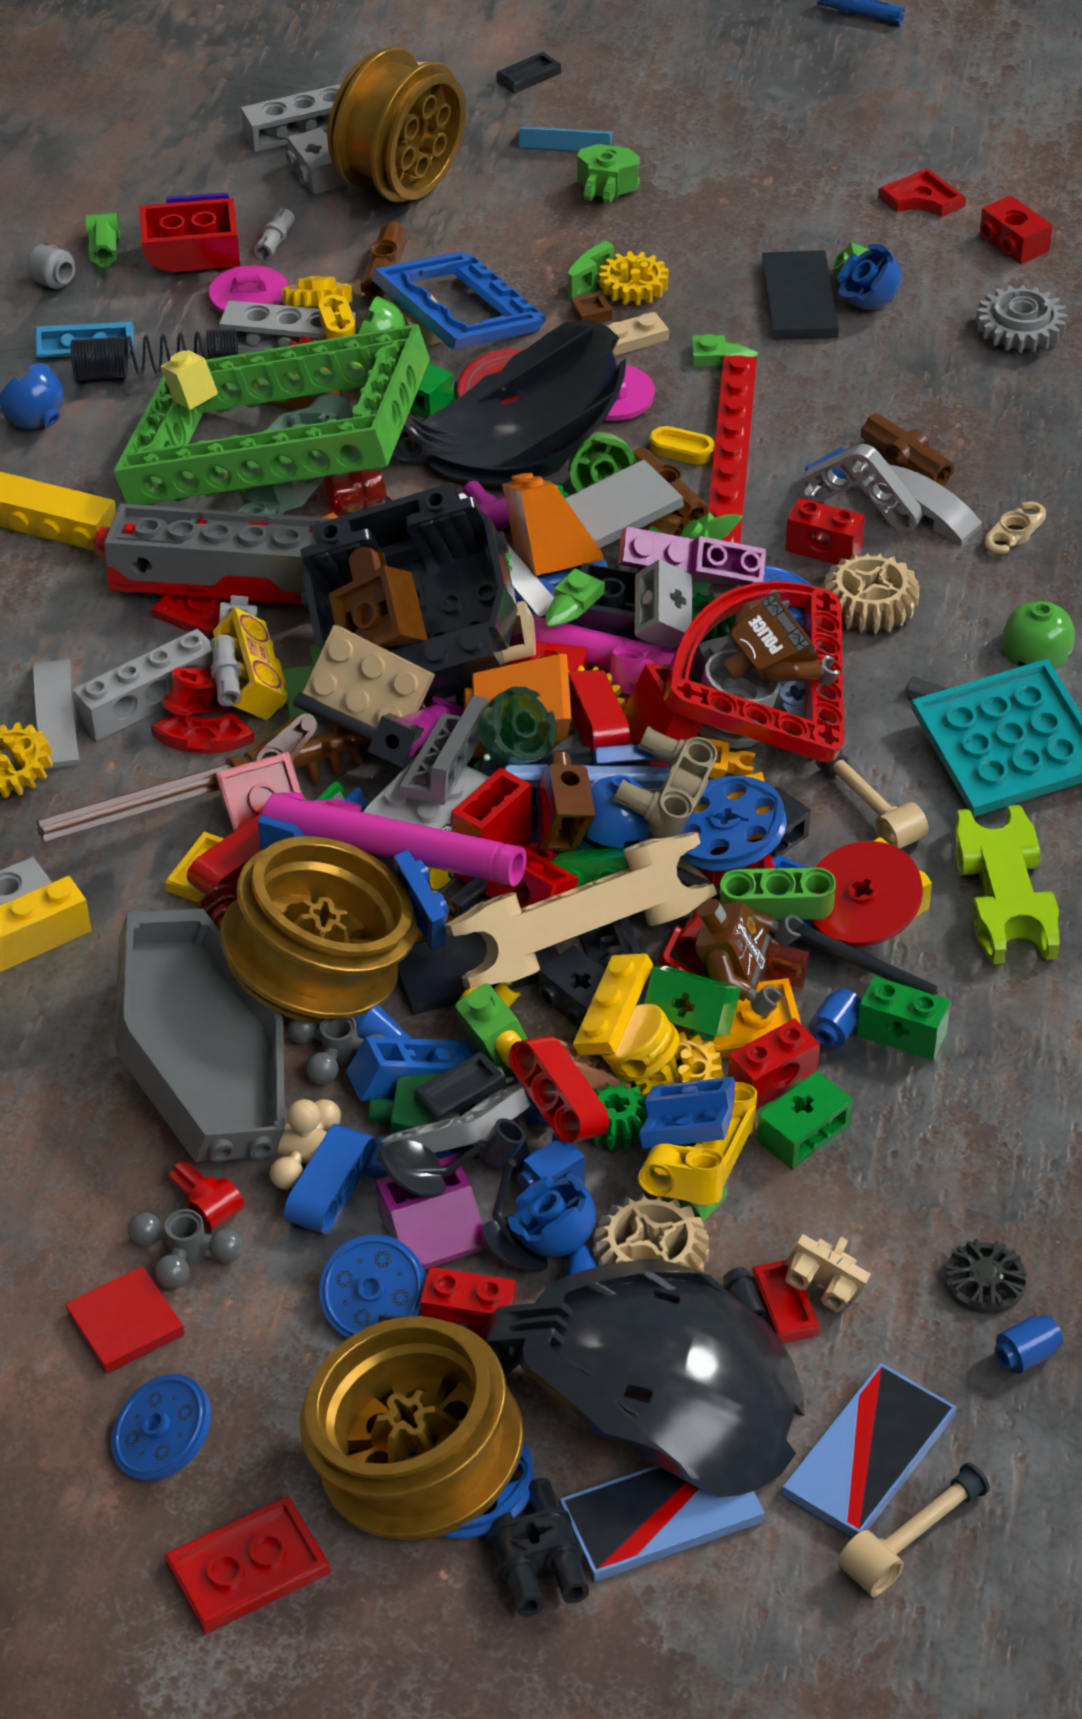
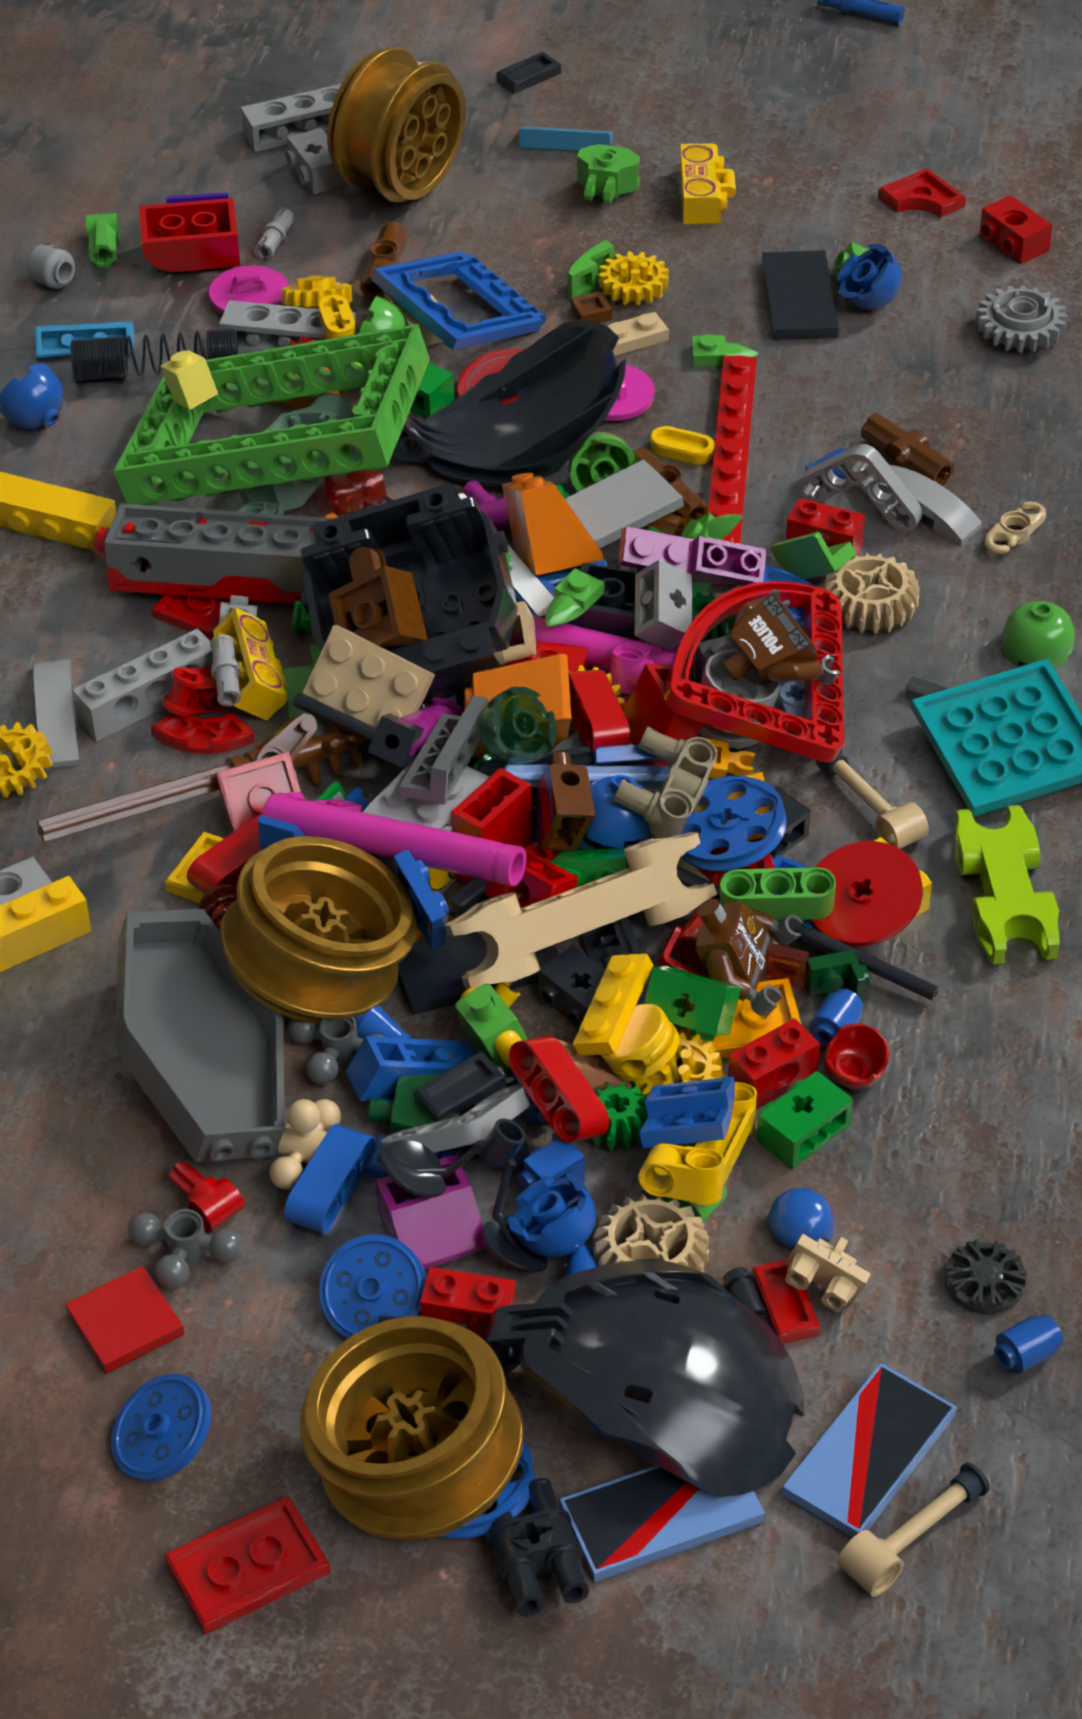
(301, 619): none -> green bush
(704, 183): none -> yellow piece
(799, 1213): none -> blue hair
(810, 556): none -> bright green panel
(836, 972): none -> dark green bracket
(856, 1056): none -> red hair
(903, 1018): green brick -> none

